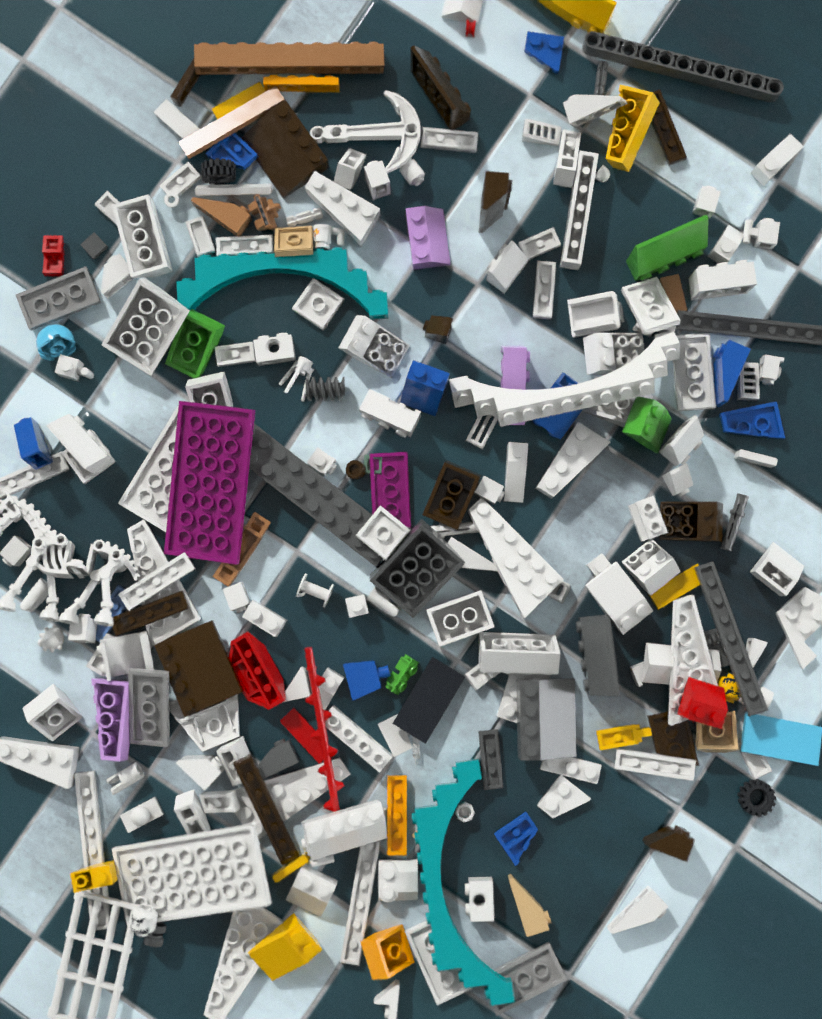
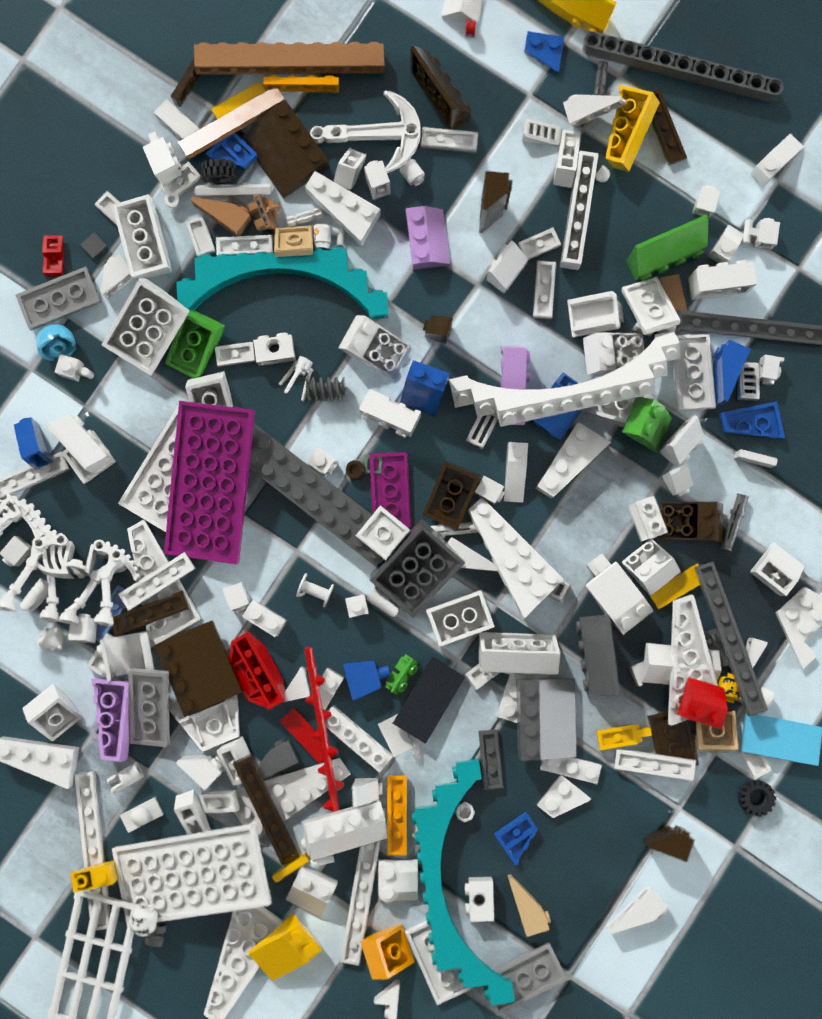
(162, 159): none -> white hinge
(251, 538): medium nougat slope -> none
(318, 304): white tile -> none
(366, 791): none -> white slope

